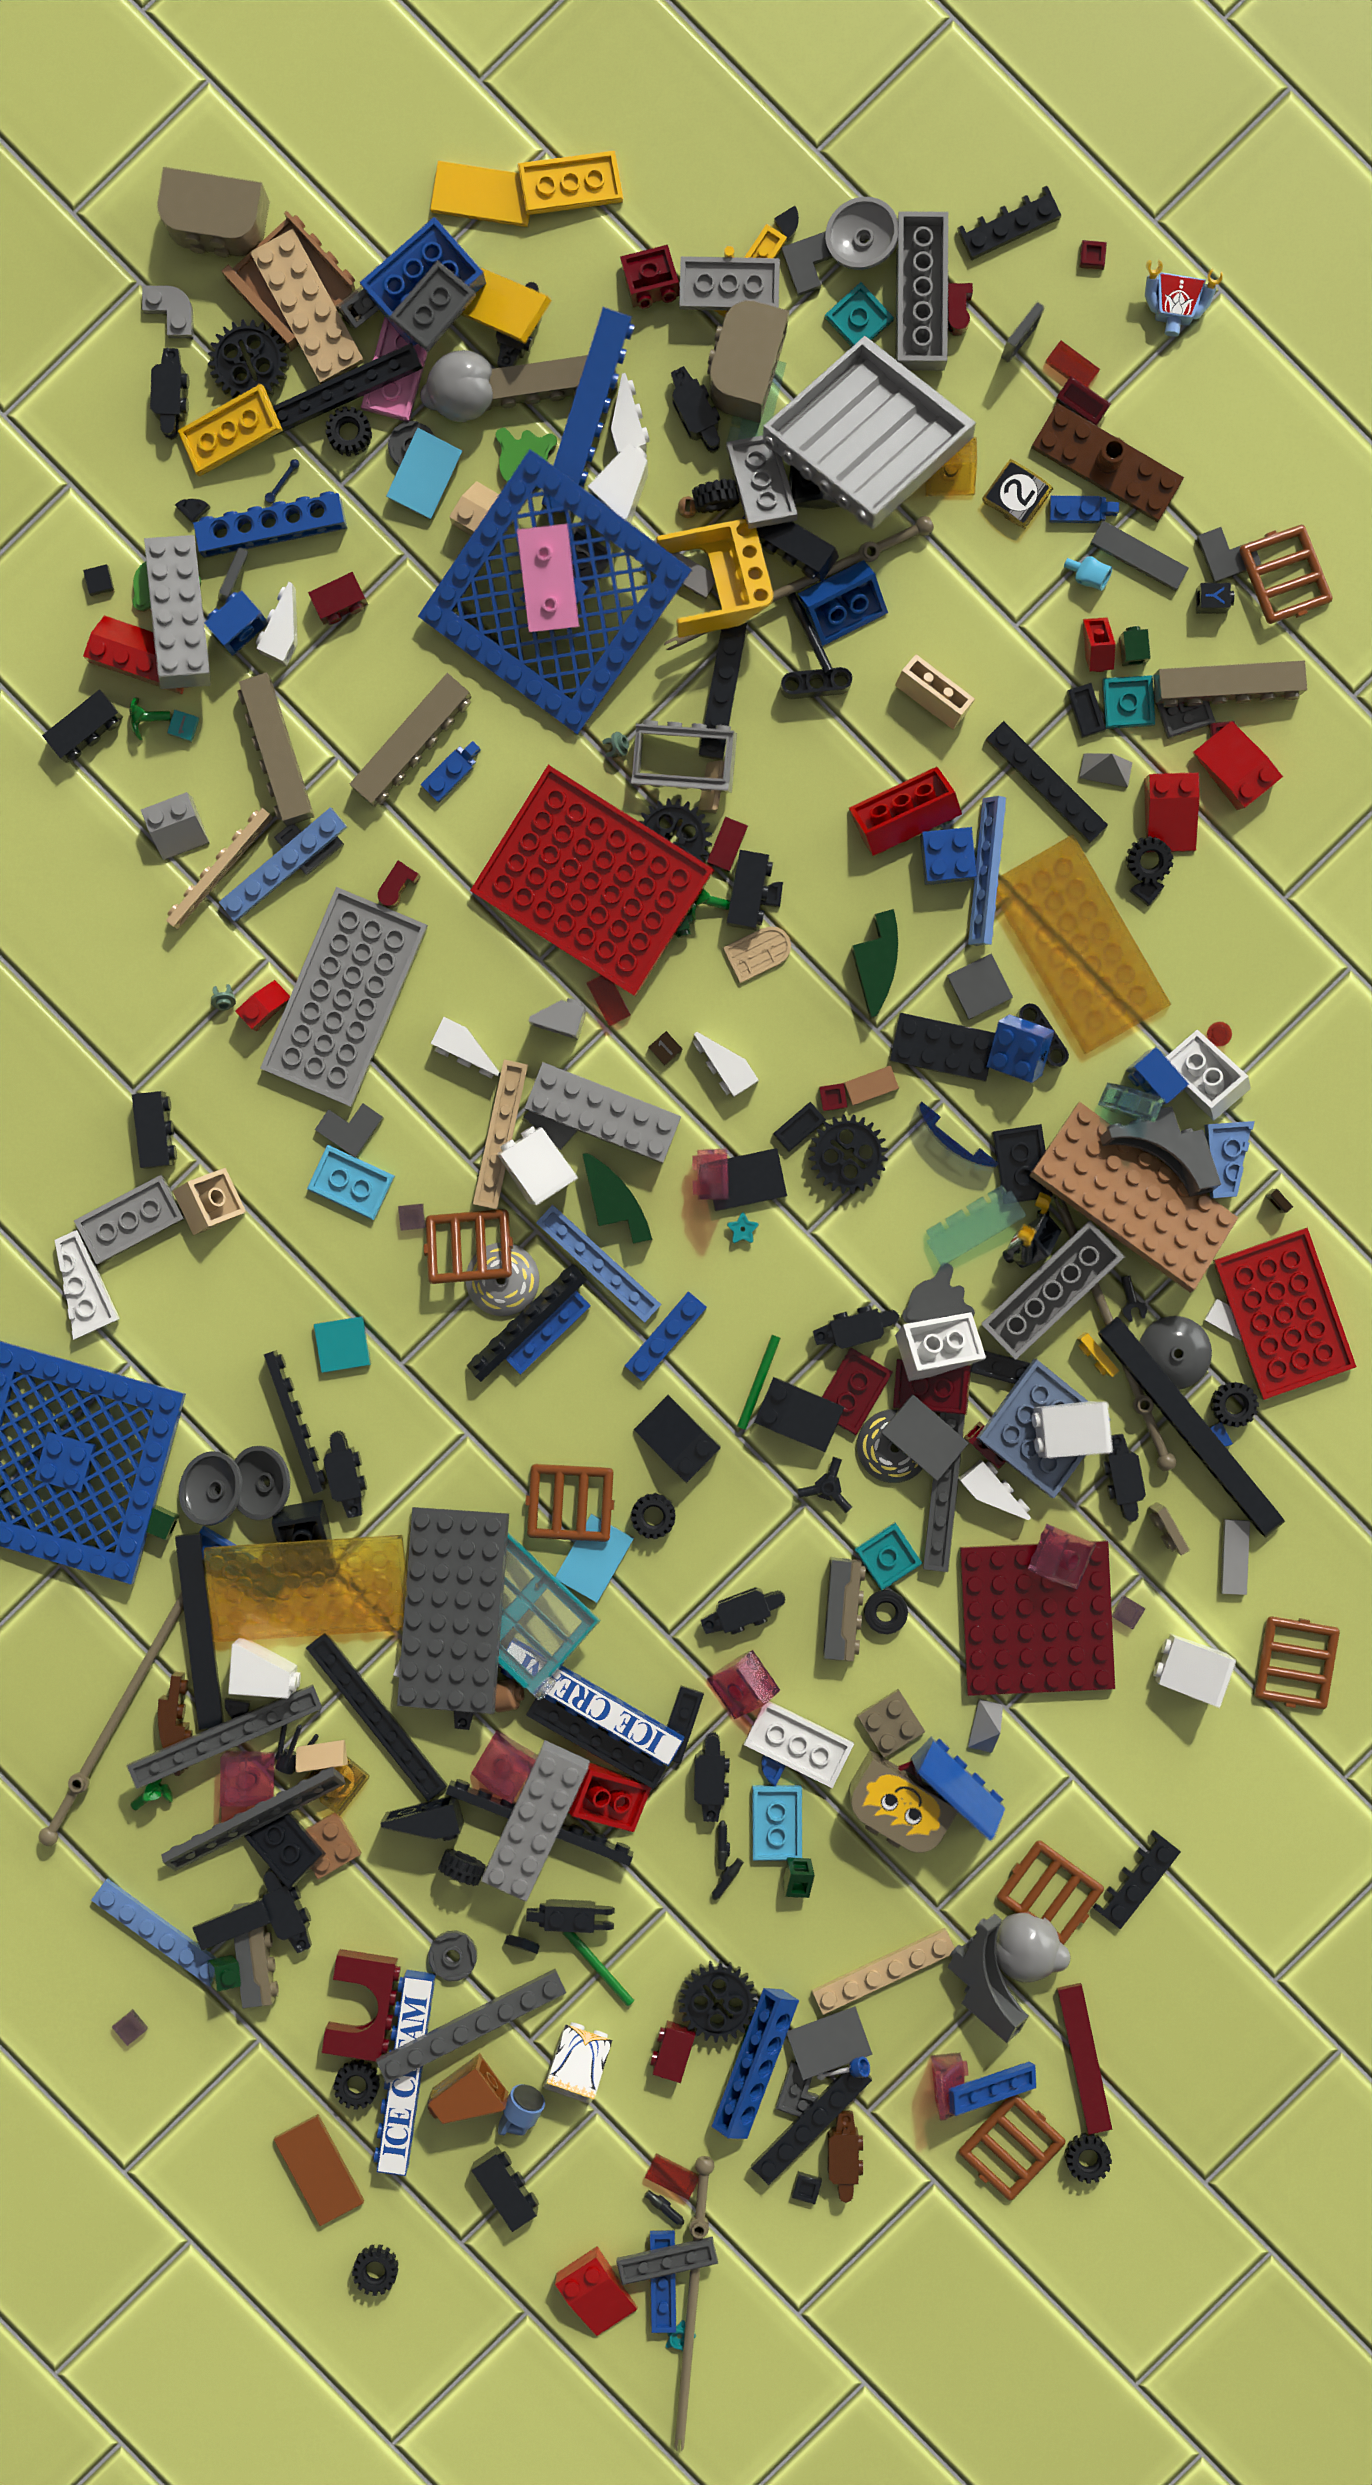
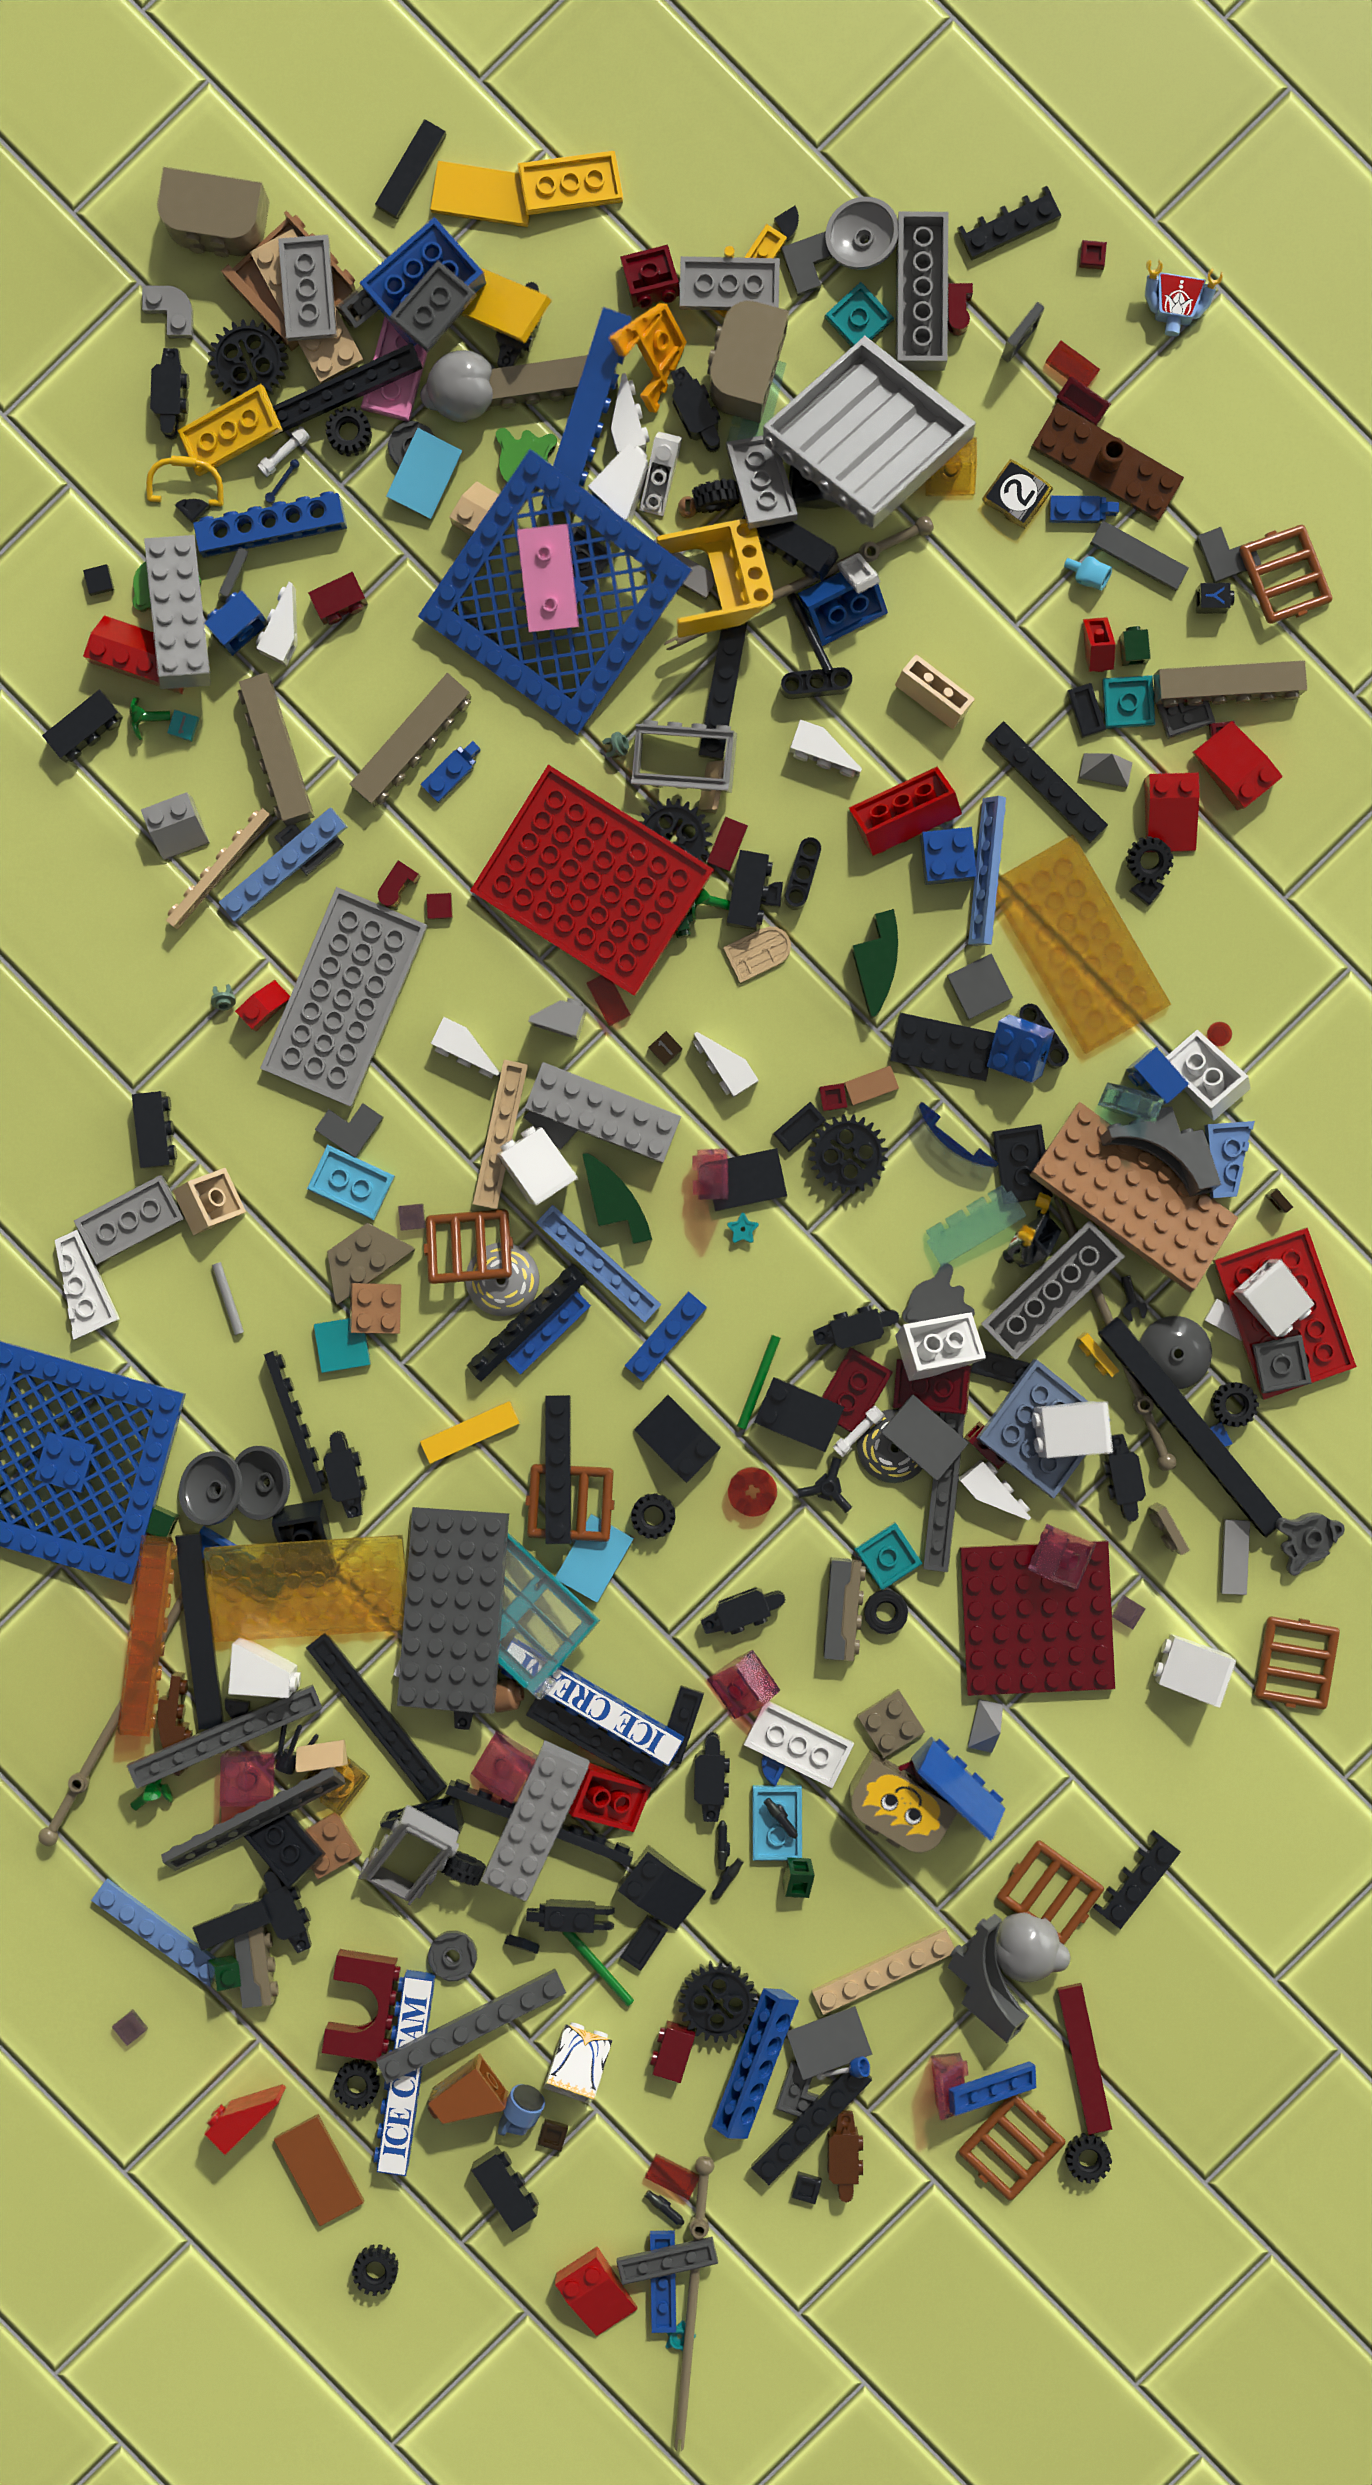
(145, 1635): none -> clear orange brick
(184, 462): none -> yellow piece
(227, 1298): none -> light grey bar
(240, 2116): none -> red slope
(300, 437): none -> white bar
(307, 287): none -> light grey plate
(363, 1258): none -> dark tan wing
(375, 1308): none -> medium nougat plate
(410, 169): none -> black tile
(424, 1828): none -> light grey window
(439, 906): none -> dark red tile
(469, 1432): none -> yellow tile
(553, 2135): none -> dark brown tile
(558, 1469): none -> black plate
(644, 1942): none -> black tile
(660, 345): none -> light orange wing
(660, 473): none -> white slope
(660, 1888): none -> black slope
(744, 1503): none -> clear red plate
(781, 1817): none -> piece
(802, 861): none -> black beam
(818, 745): none -> white slope
(858, 573): none -> white tile
(874, 1416): none -> white bar
(1274, 1297): none -> white slope
(1281, 1364): none -> dark grey tile
(1308, 1539): none -> dark grey tile

